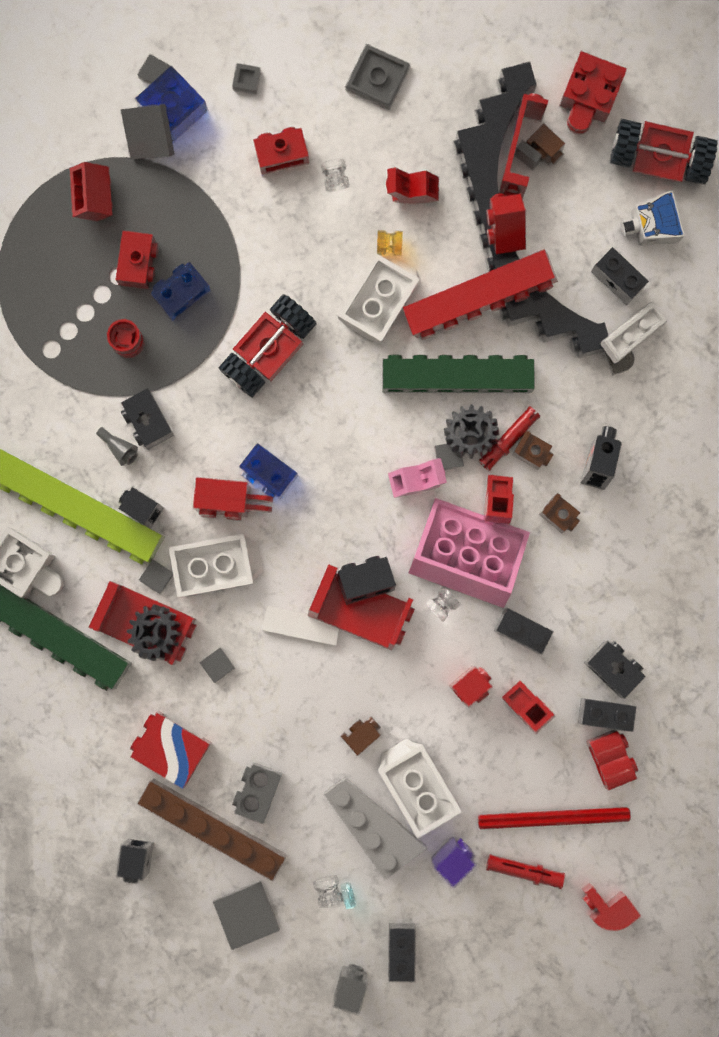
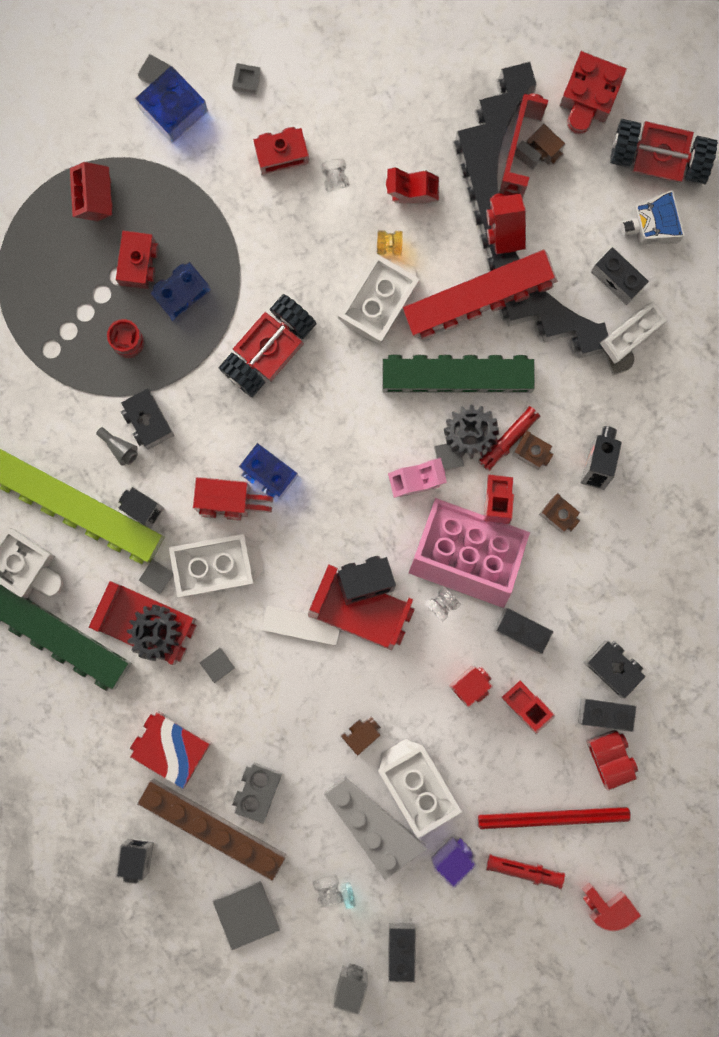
(147, 131): dark grey tile -> none
(377, 76): dark grey tile -> none

